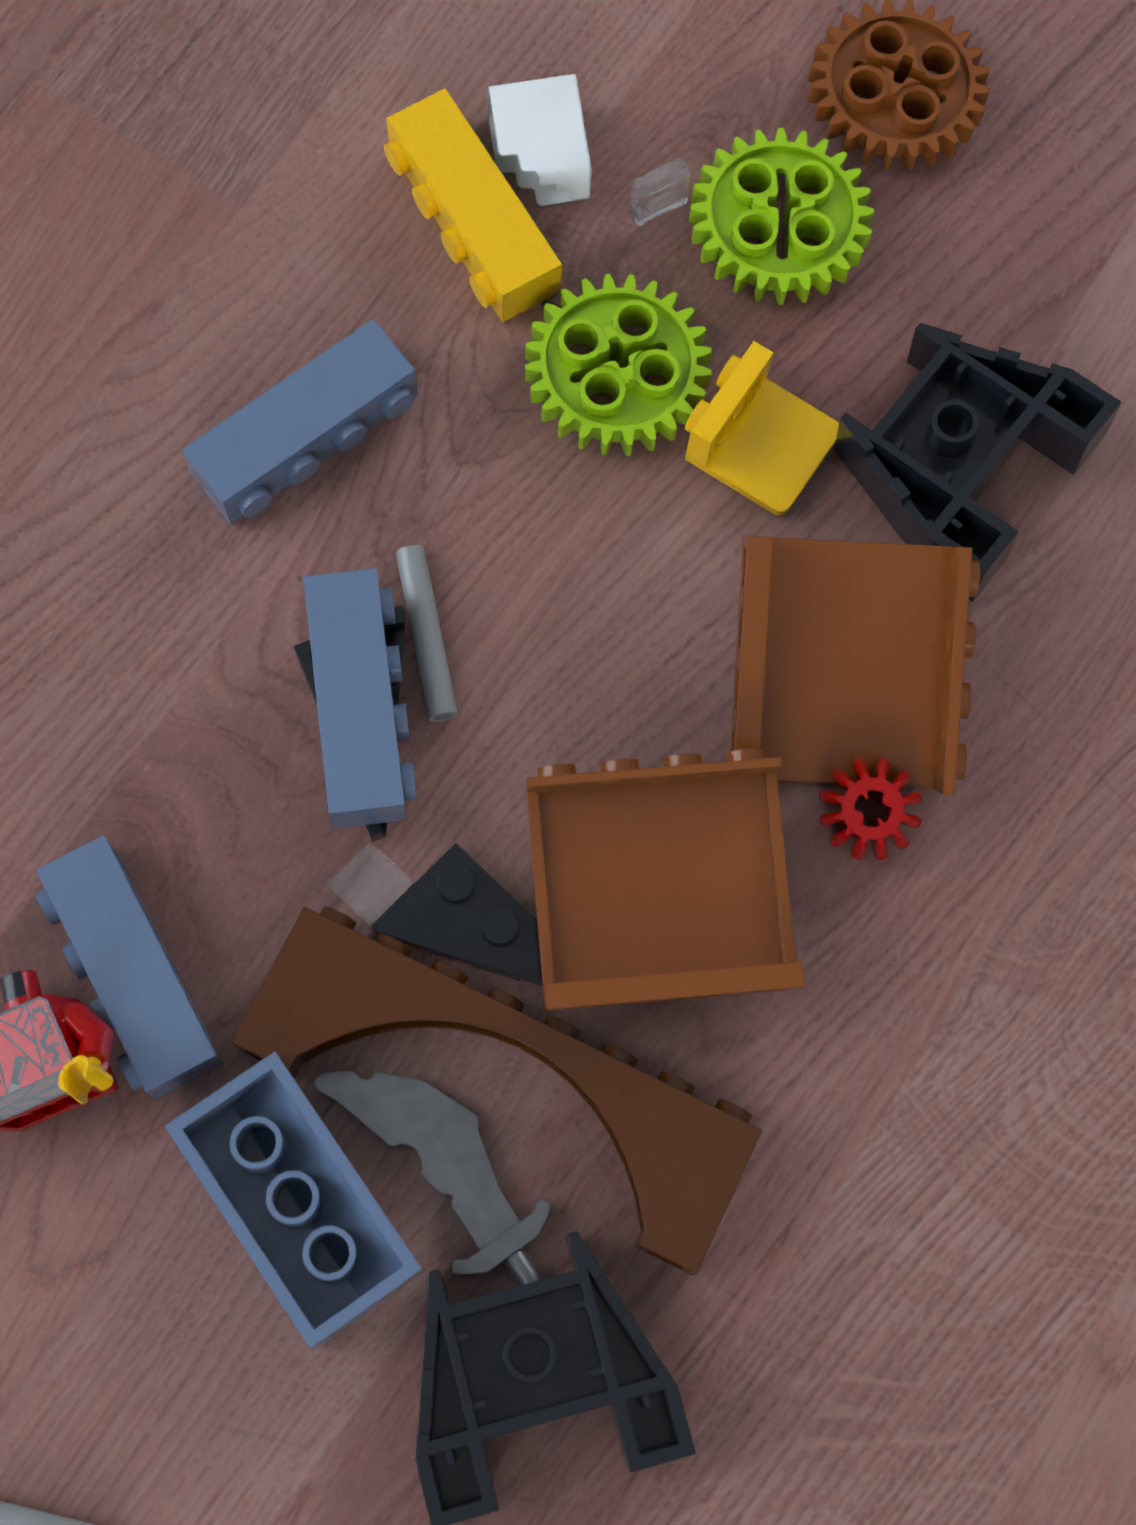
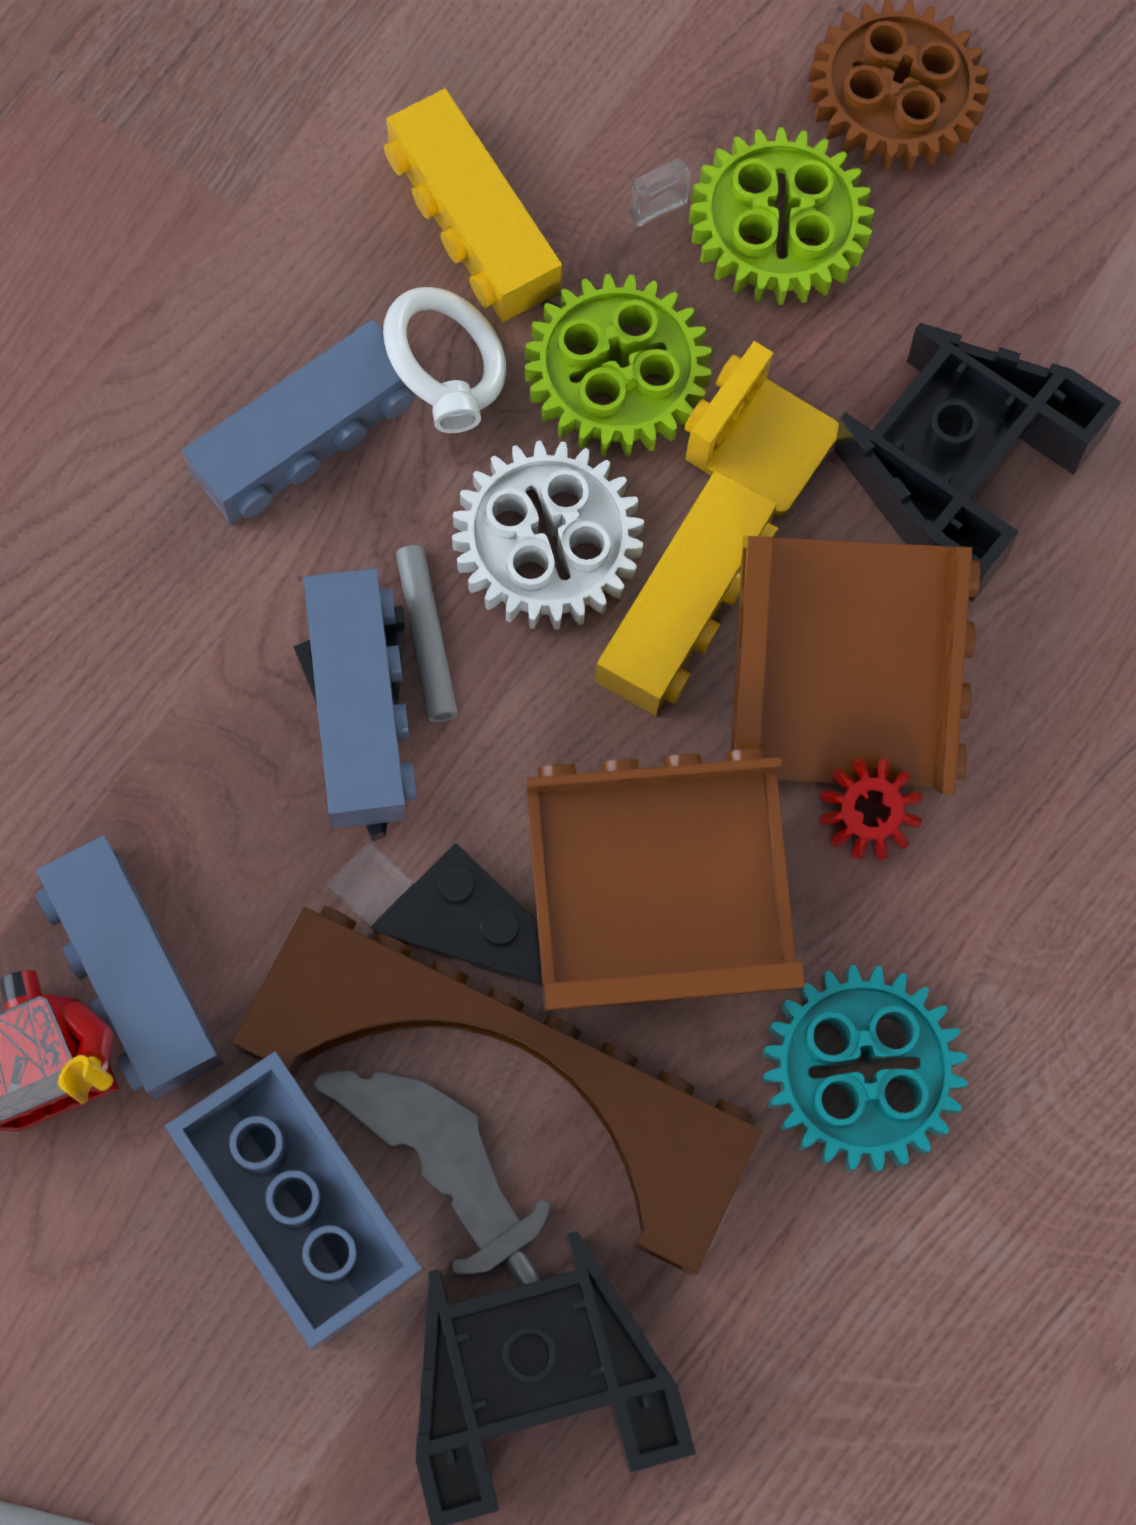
(453, 402): none -> white piece
(542, 137): white piece -> none
(597, 519): none -> white gear
(684, 596): none -> yellow brick
(872, 1124): none -> teal gear

